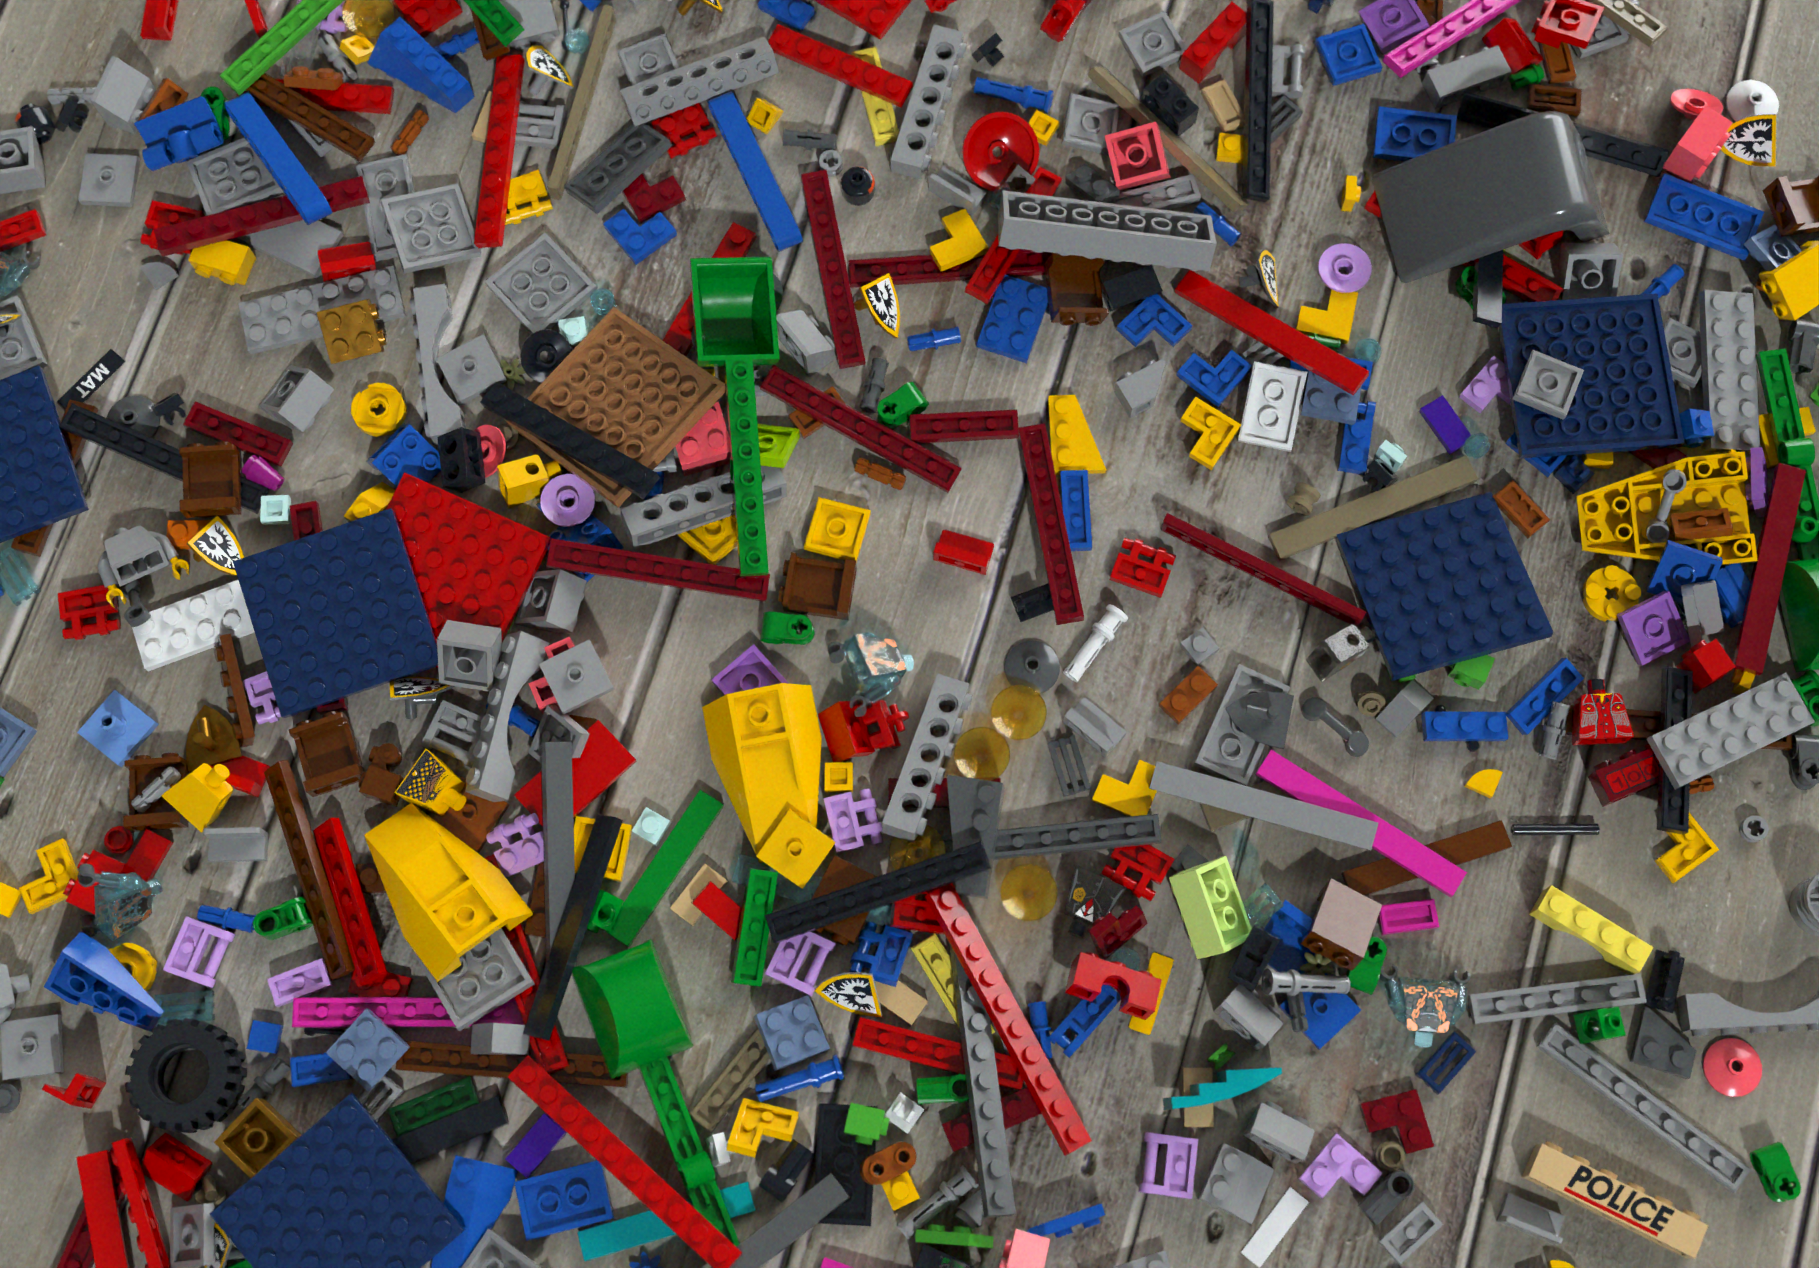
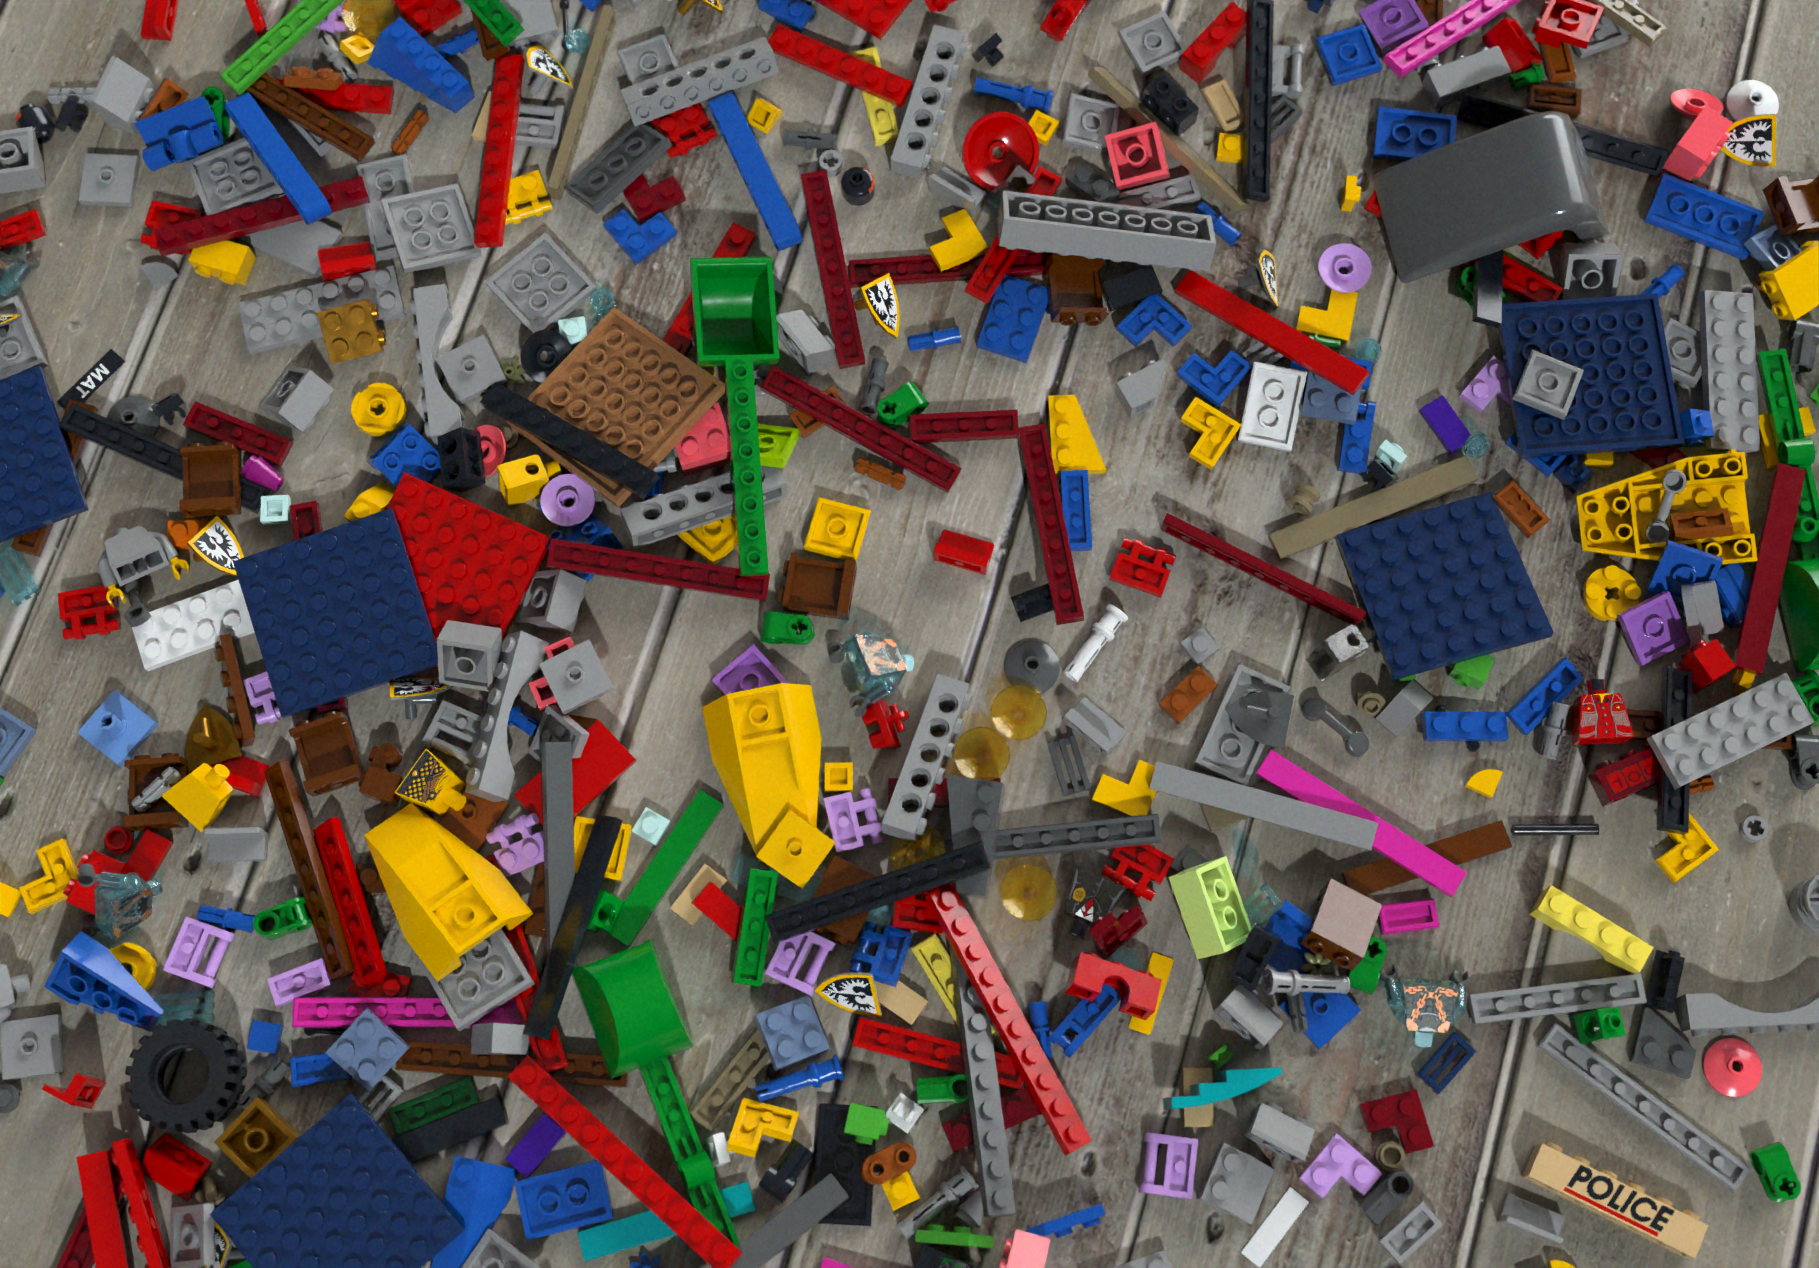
(844, 732): red panel -> none
(1757, 487): medium lavender plate -> none

